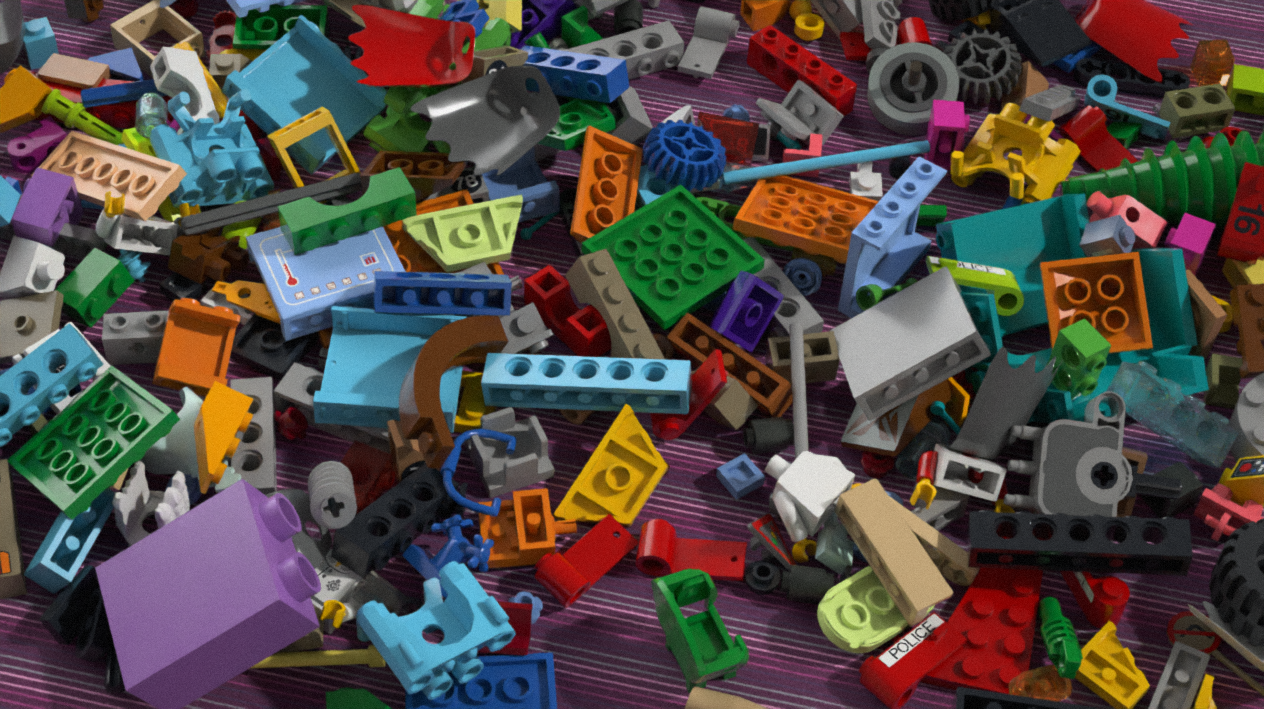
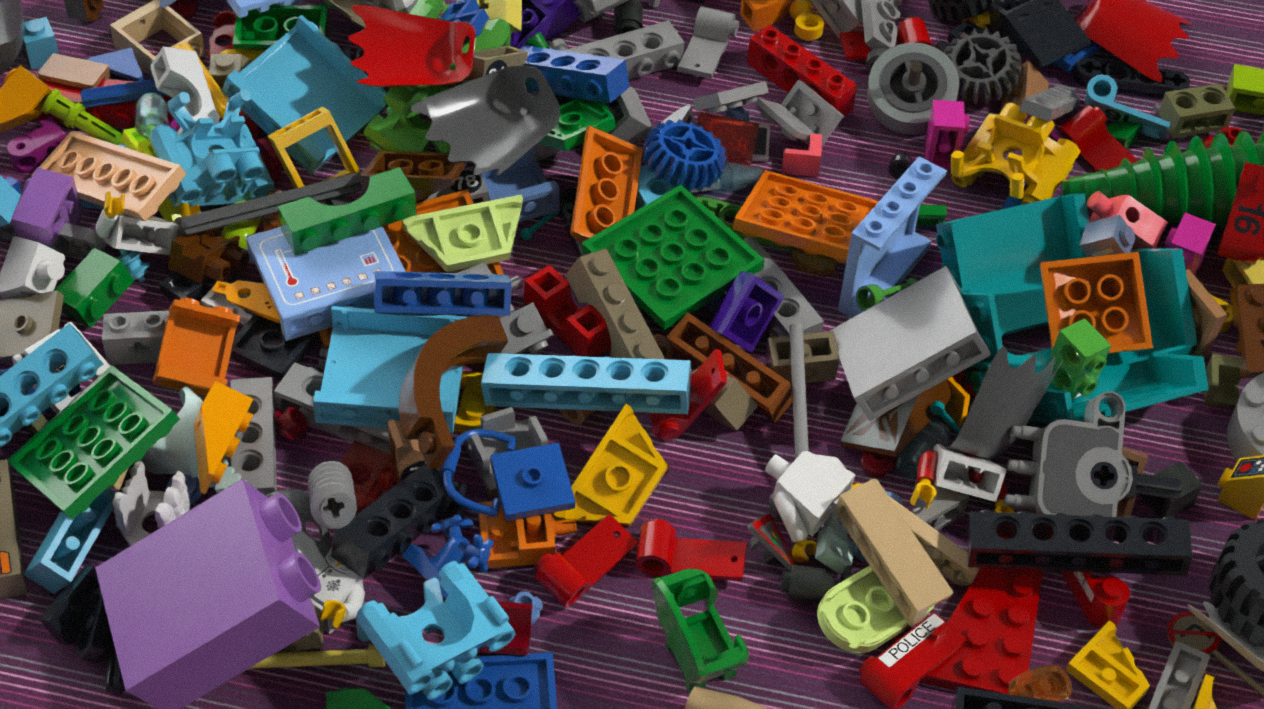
(376, 588): clear smoke piece -> none
(532, 481): none -> blue plate
(576, 29): green panel -> none
(731, 98): none -> light grey wing
(740, 476): medium blue plate -> none
(762, 585): black plate -> none
(769, 435): pearl dark grey brick -> none
(776, 134): piece -> none
(812, 273): medium blue plate -> none
(825, 162): medium azure piece -> none
(866, 183): white plate -> none
(993, 279): lime door -> none
(1059, 638): green hinge -> none
(1212, 62): clear orange brick -> none
(1213, 435): clear light blue brick -> none
(1224, 514): coral hips -> none

